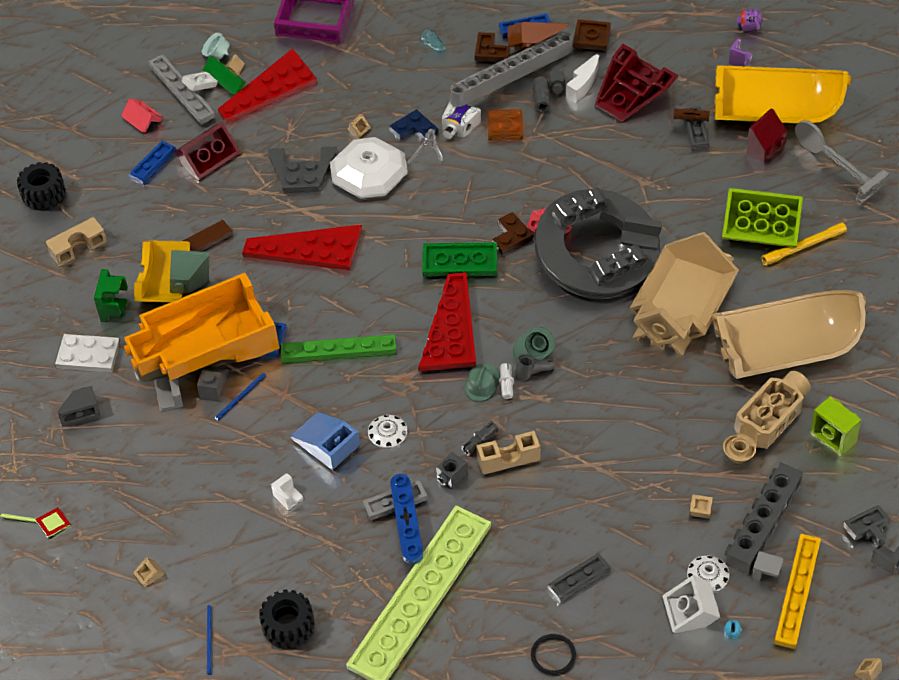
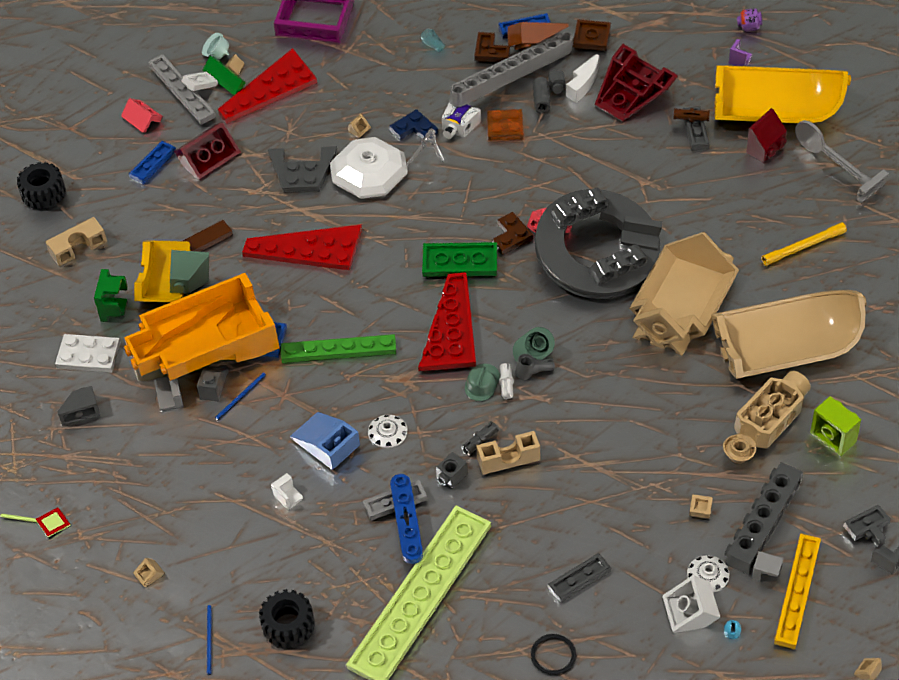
(762, 217): lime slope -> none

